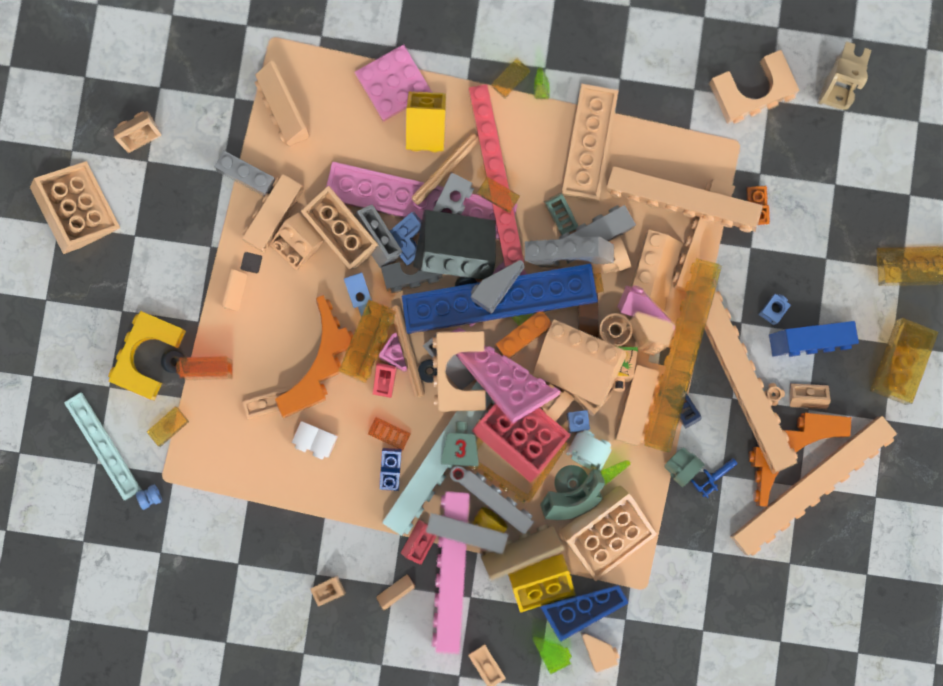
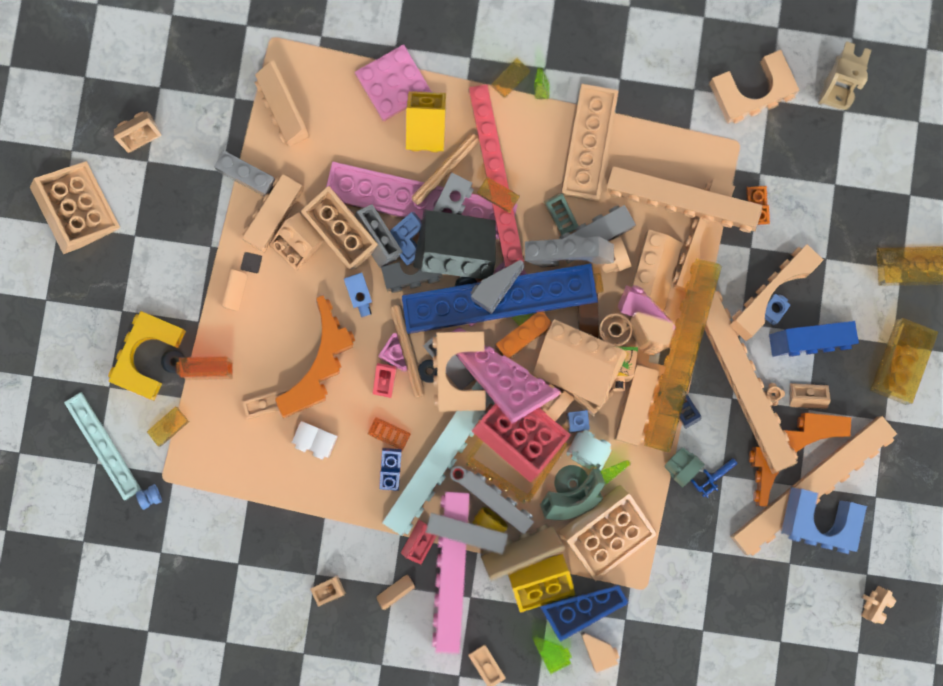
(367, 341): clear yellow slope -> none
(460, 447): sand green torso -> none
(752, 318): none -> light nougat arch
(800, 522): none -> medium blue arch
(876, 603): none -> light nougat hips

